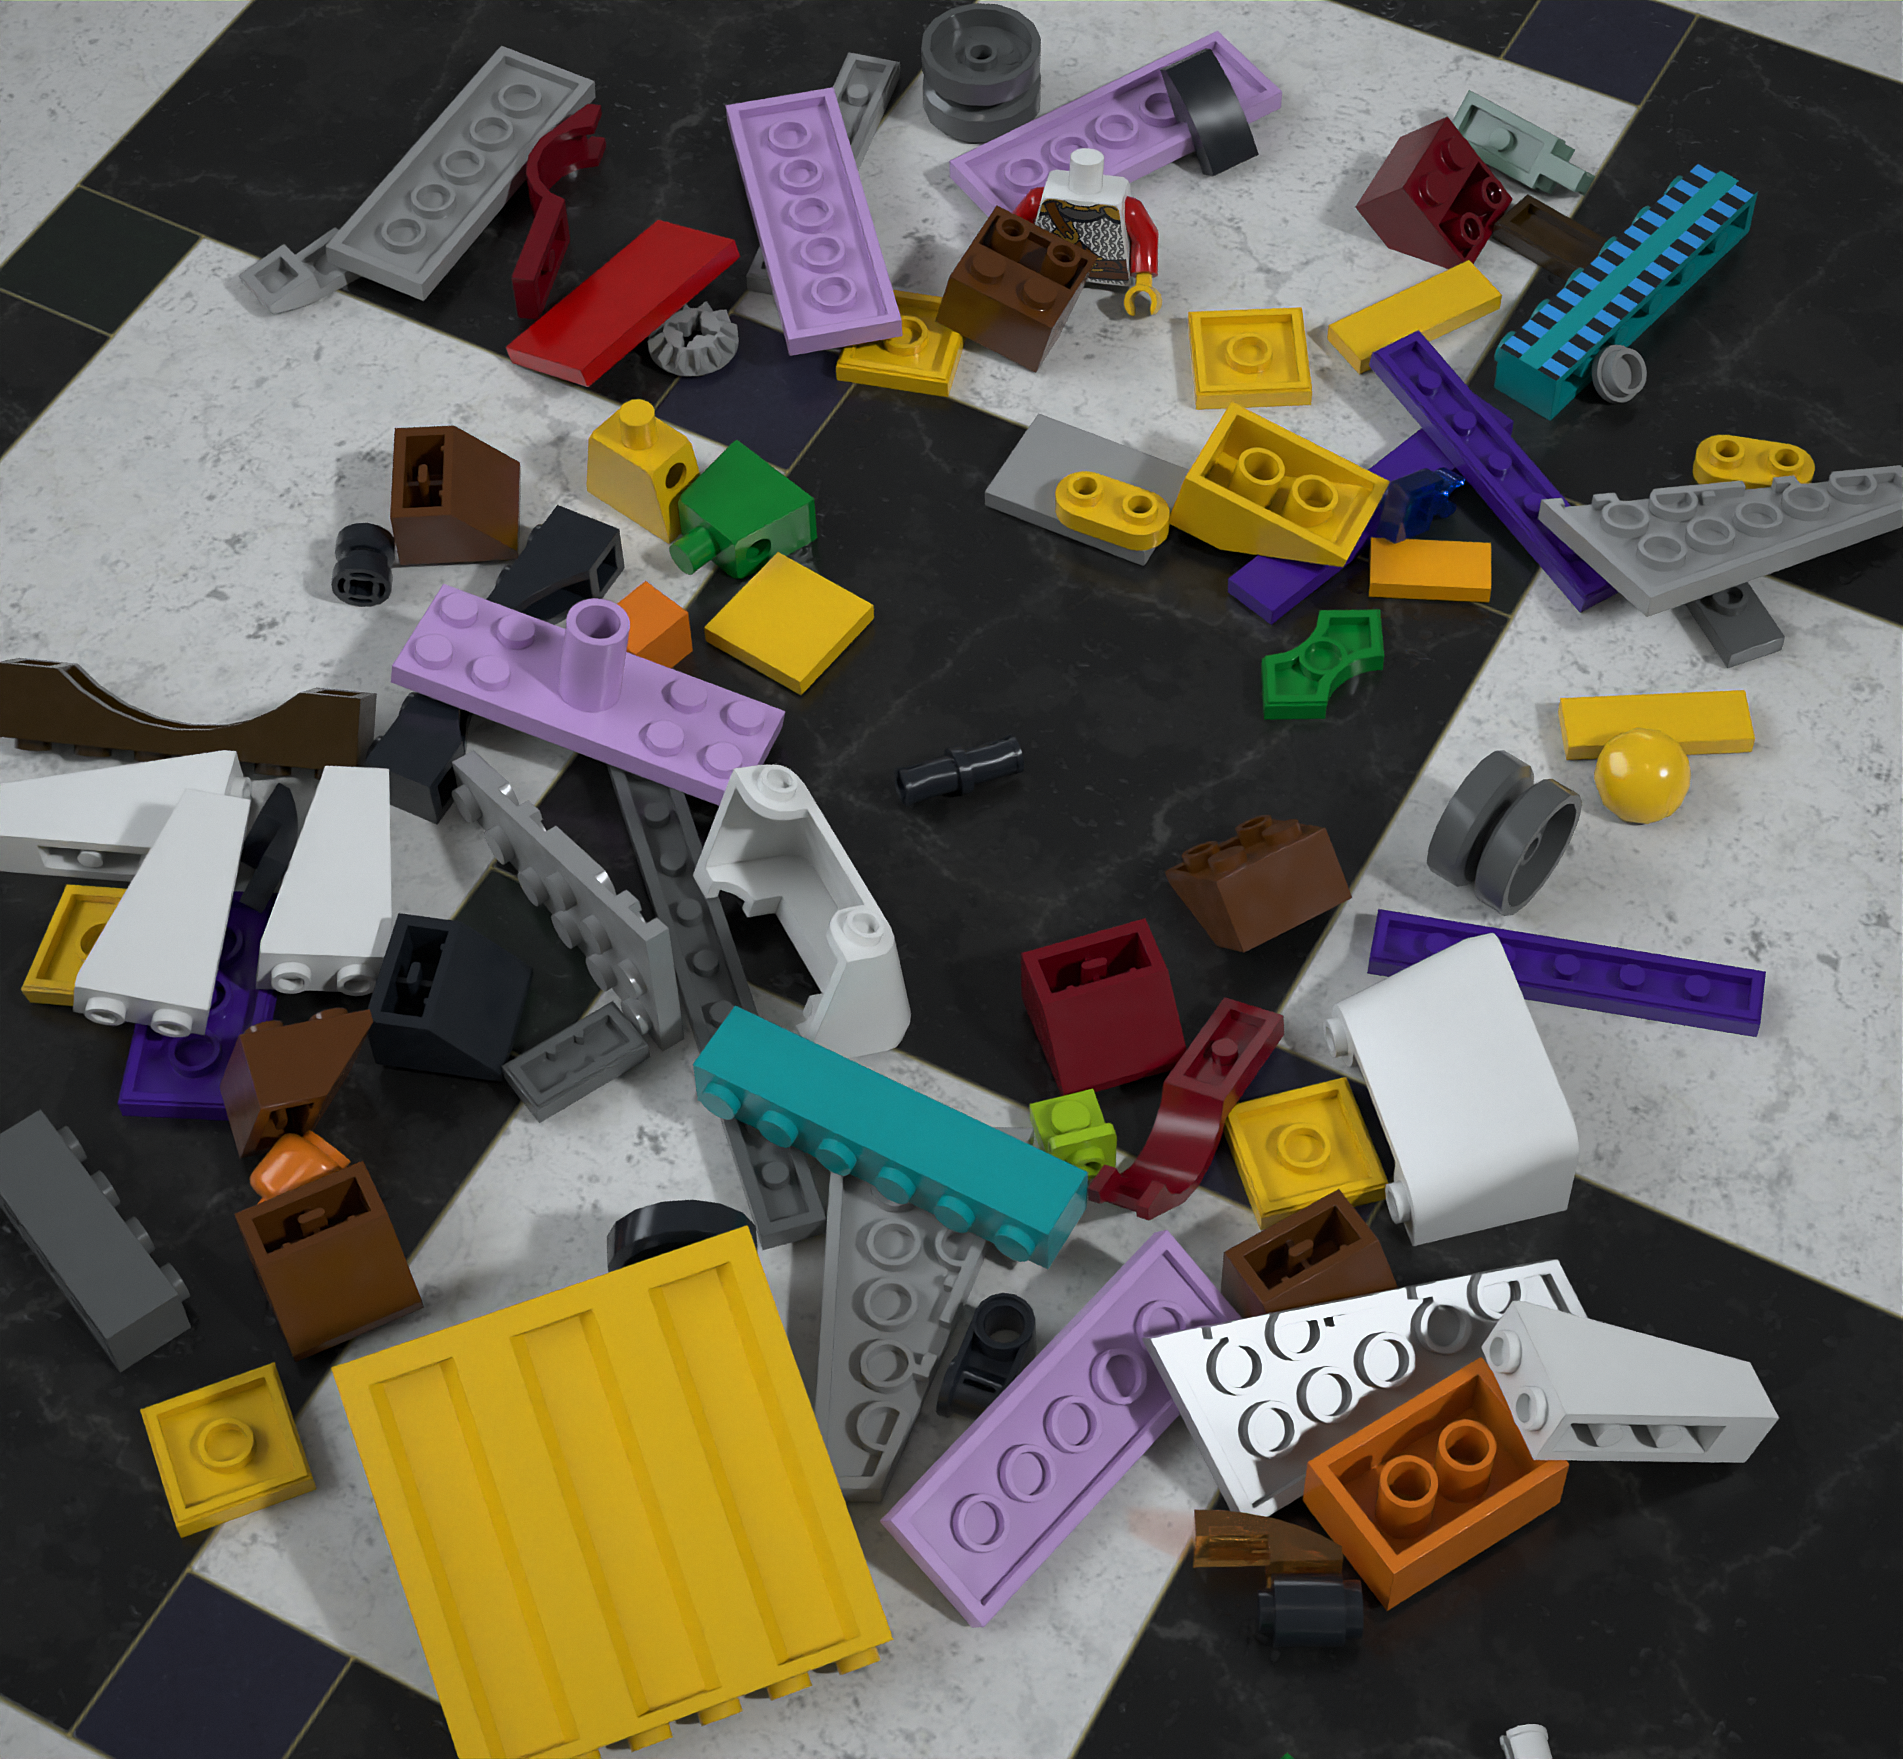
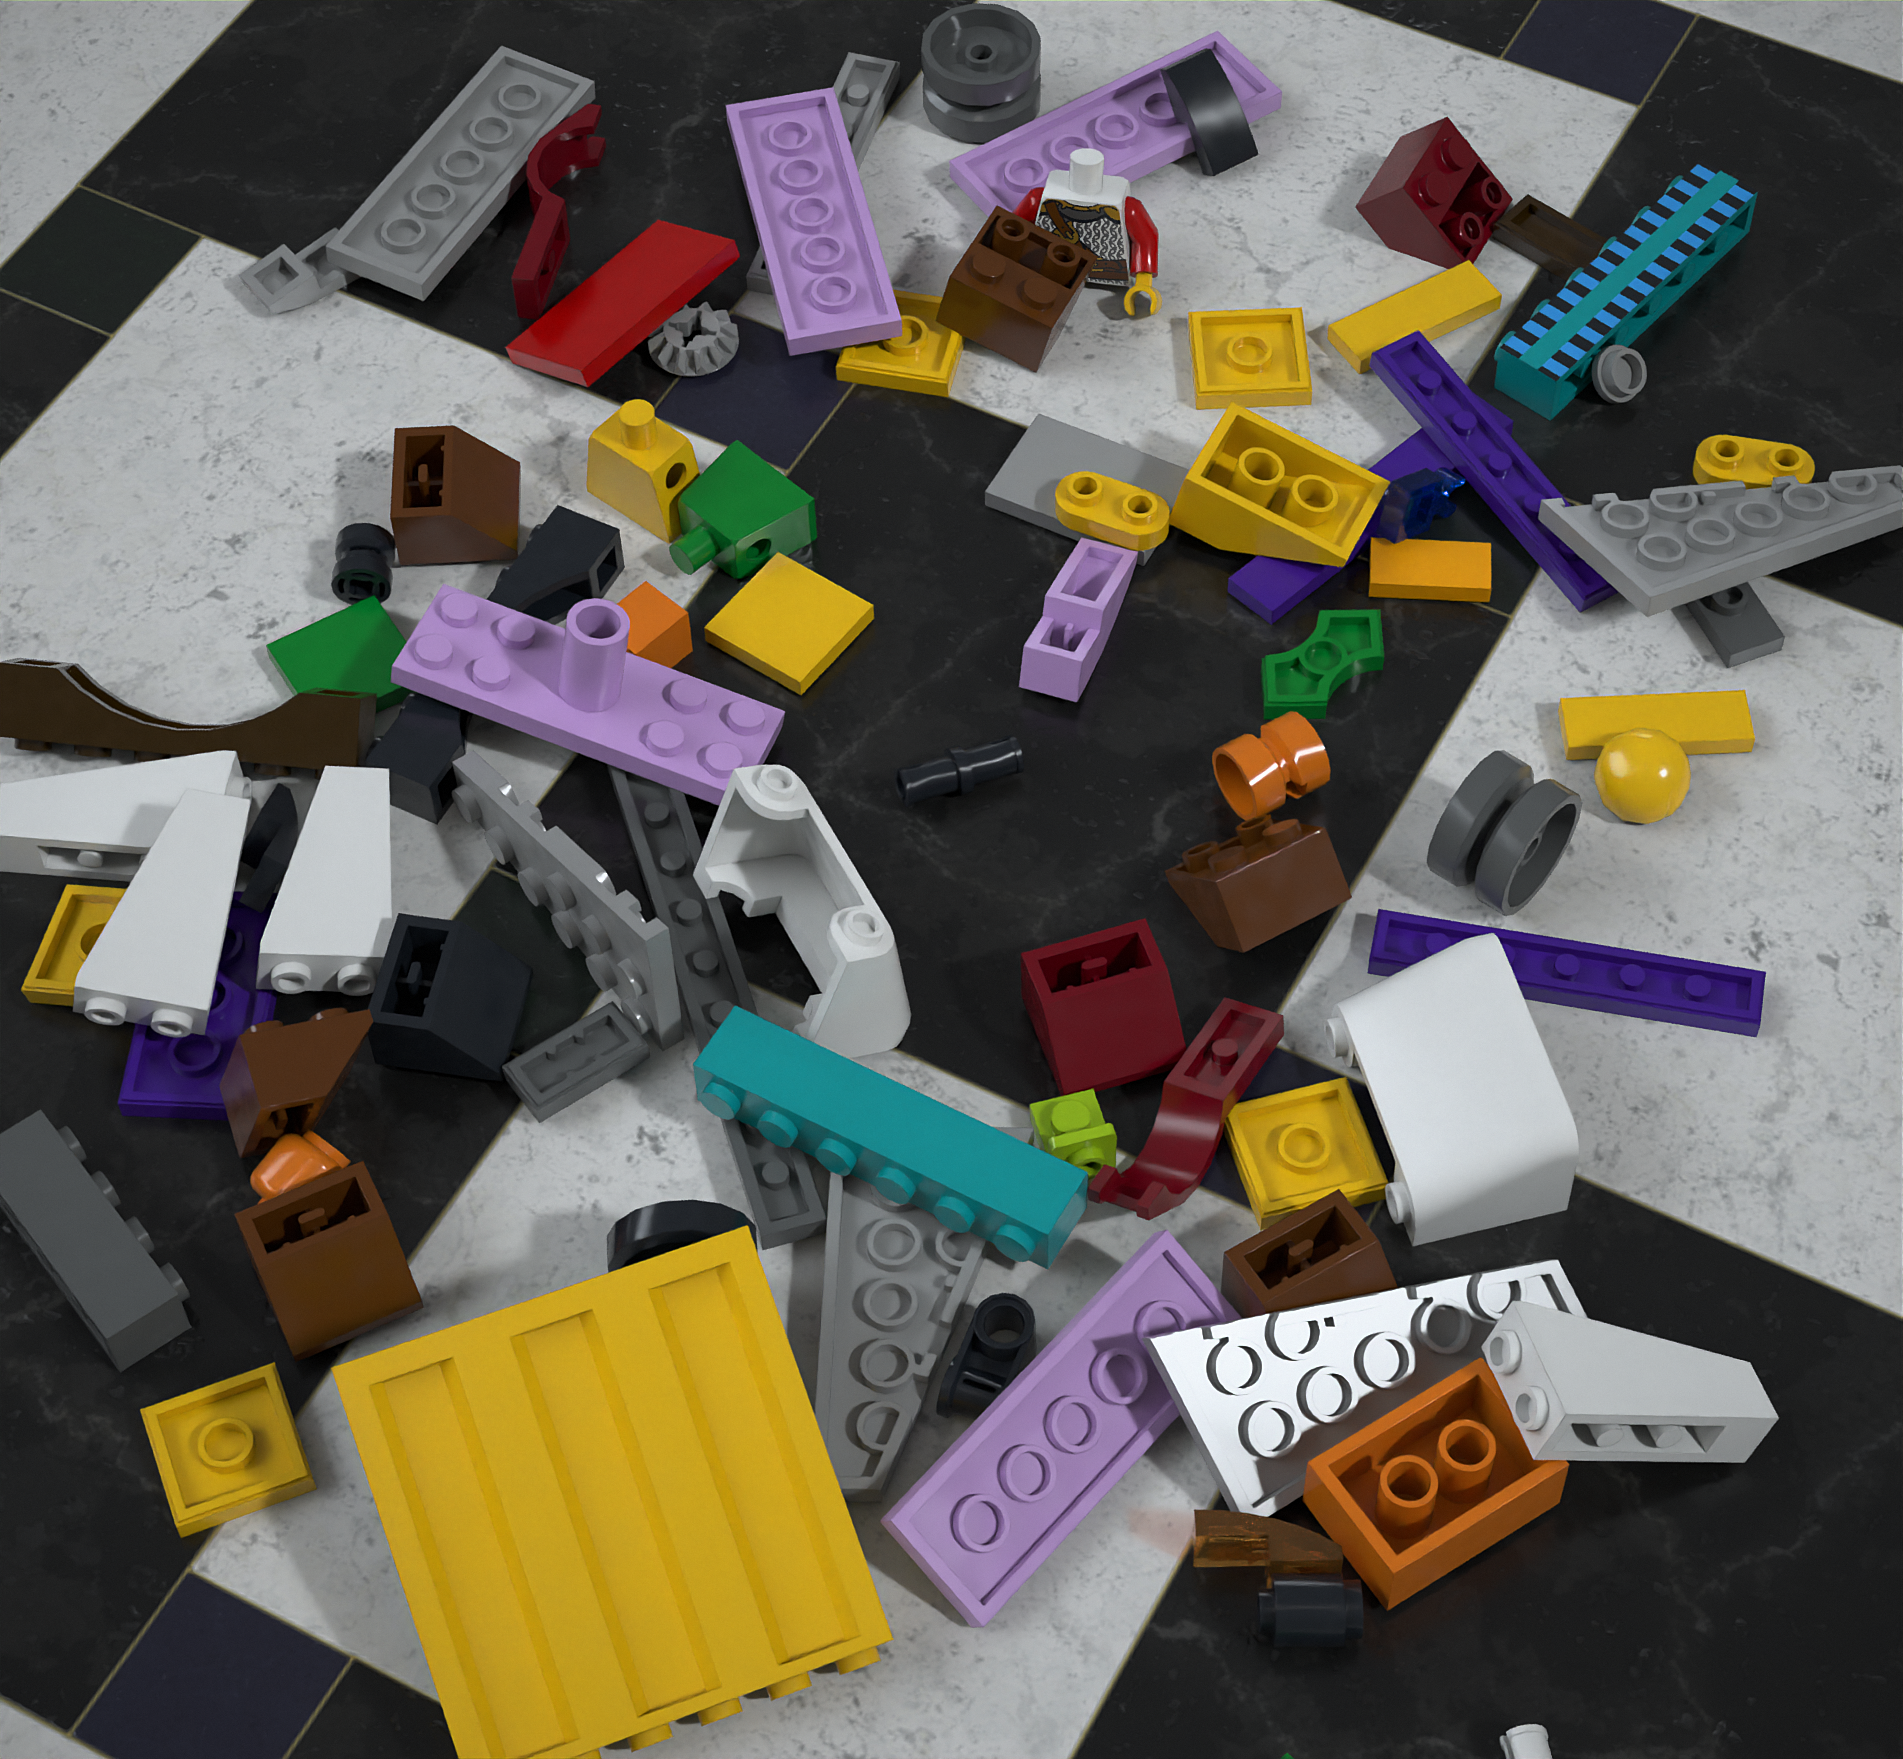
(344, 653): none -> green tile
(1077, 619): none -> lavender slope
(1264, 770): none -> orange wheel
(1519, 146): sand green hinge -> none

